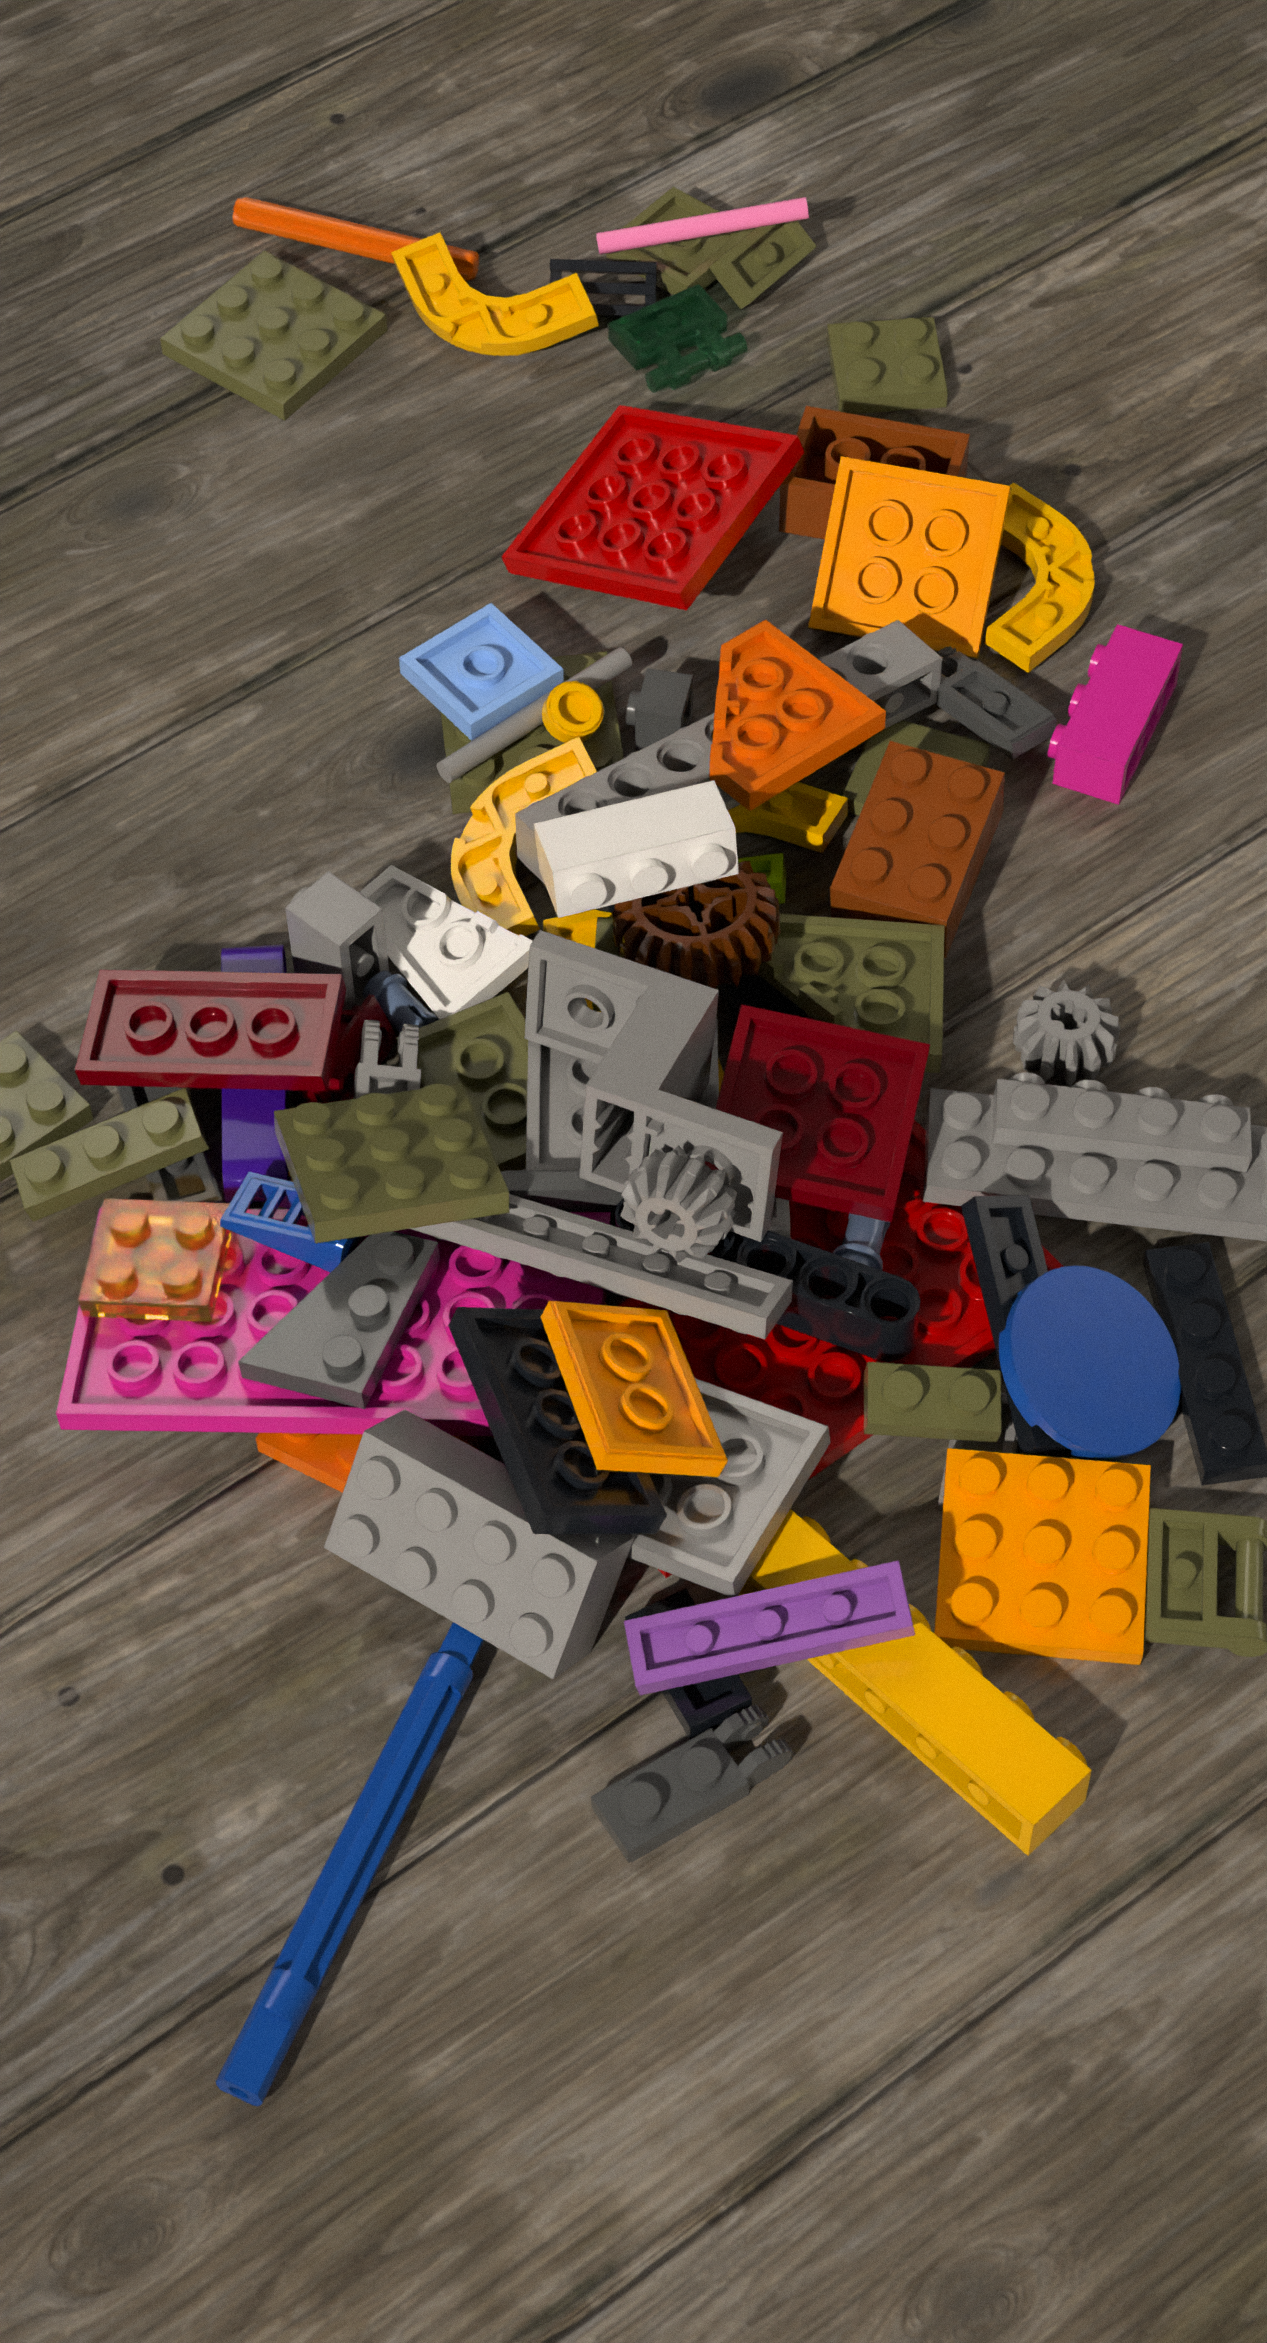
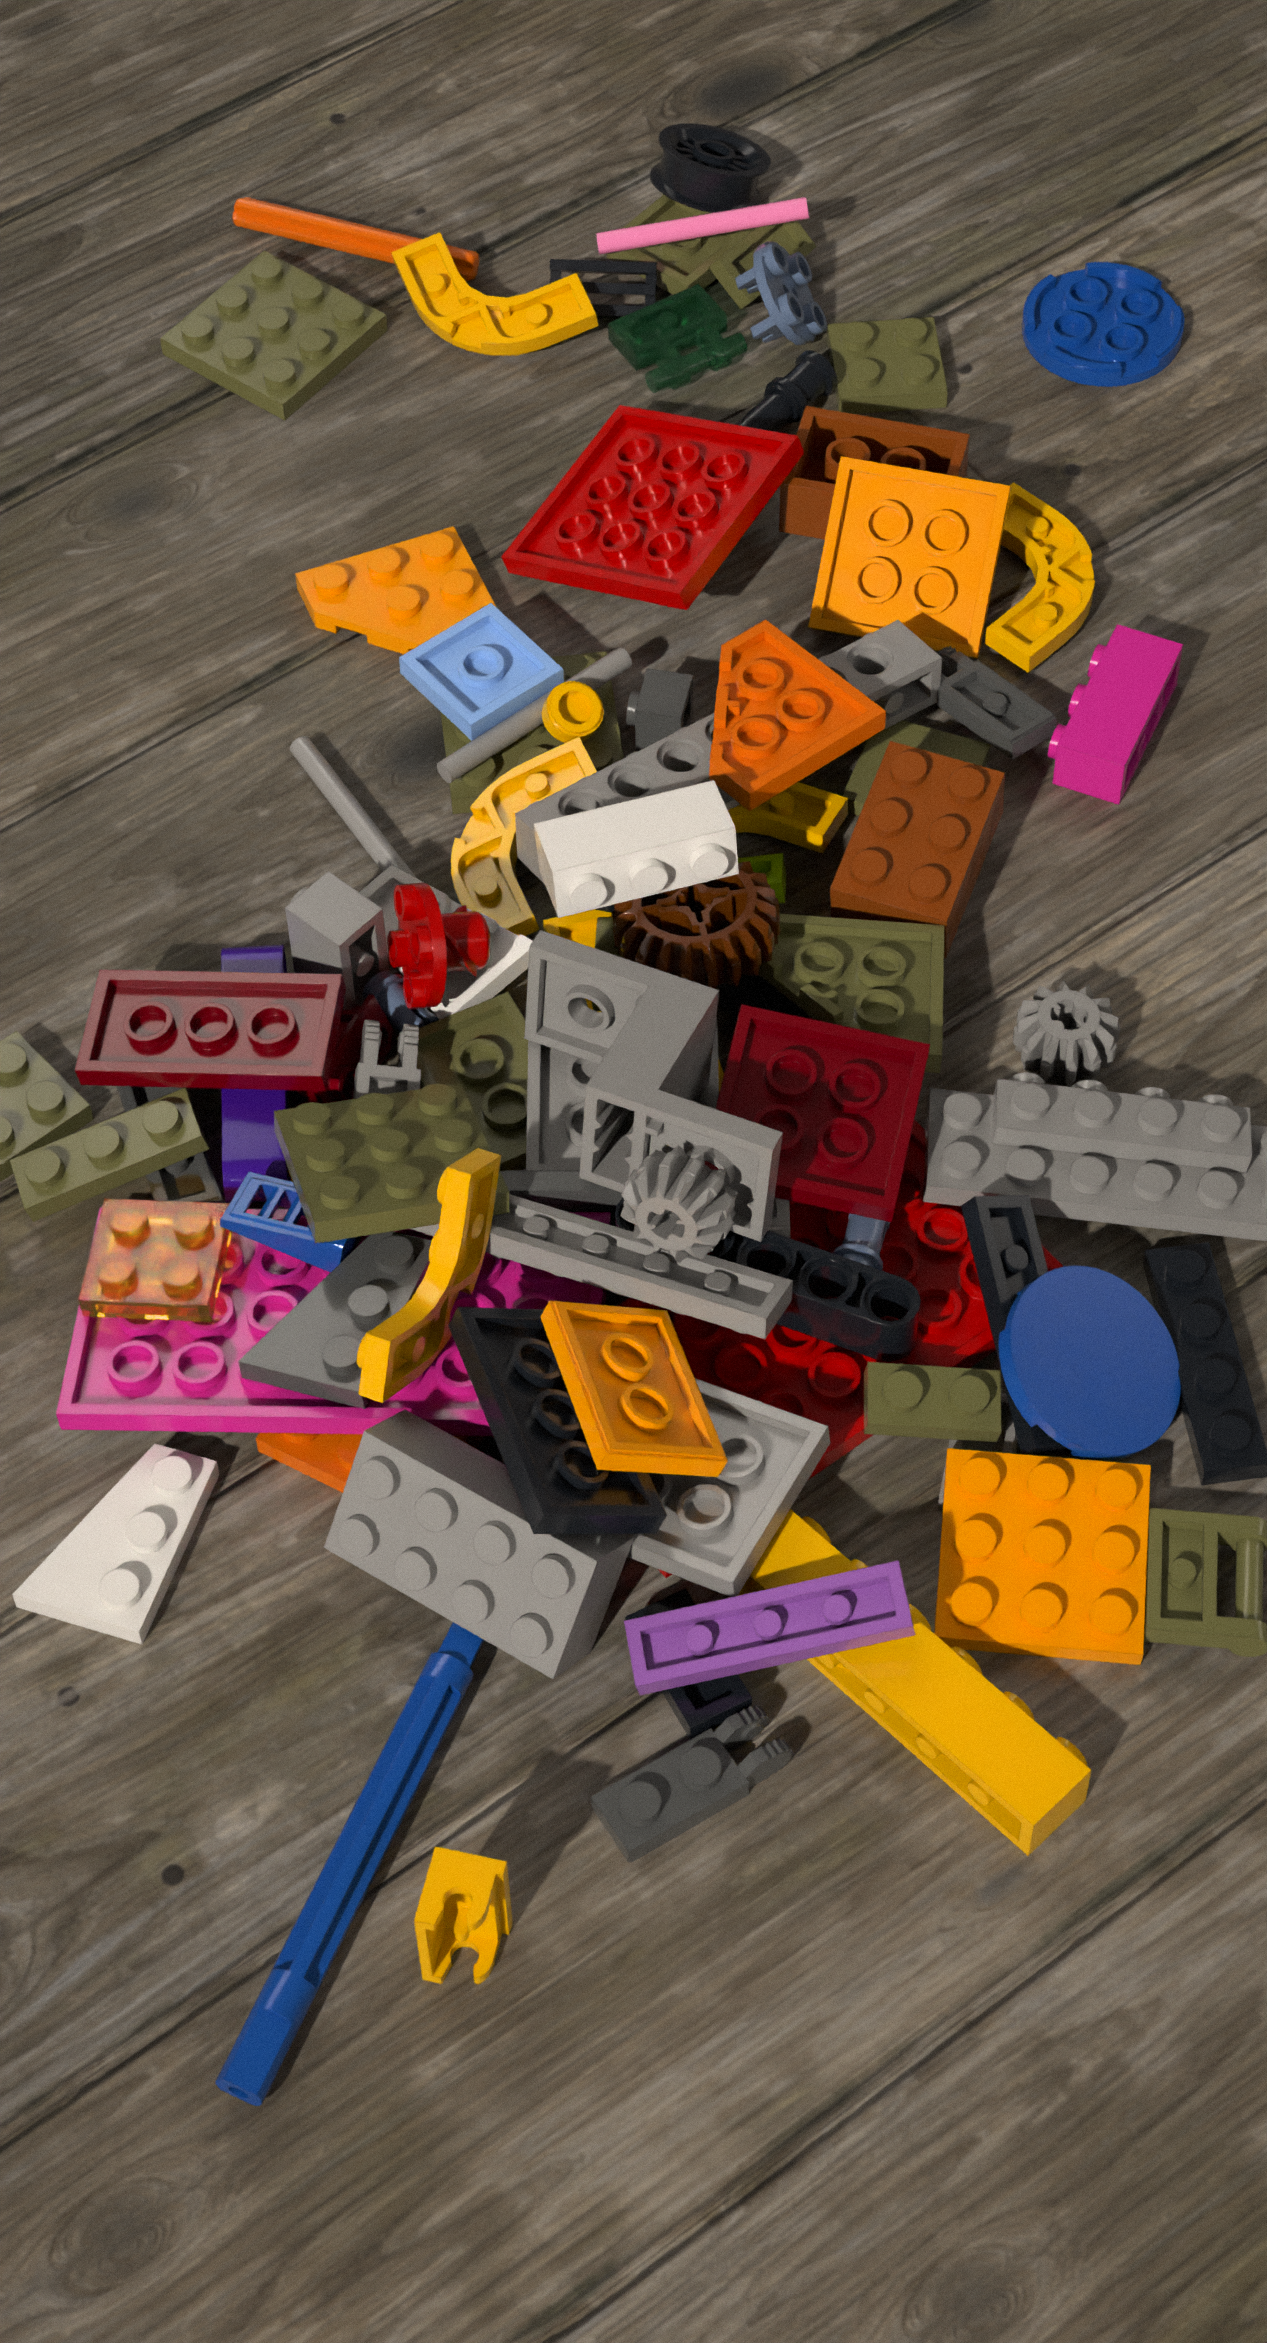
(126, 1548): none -> white wing
(347, 805): none -> light grey bar
(396, 591): none -> light orange plate
(416, 1334): none -> yellow plate
(434, 944): none -> red plate
(459, 1907): none -> yellow hinge
(709, 167): none -> black wheel
(785, 293): none -> sand blue plate
(789, 395): none -> black pin
(1102, 325): none -> blue tile

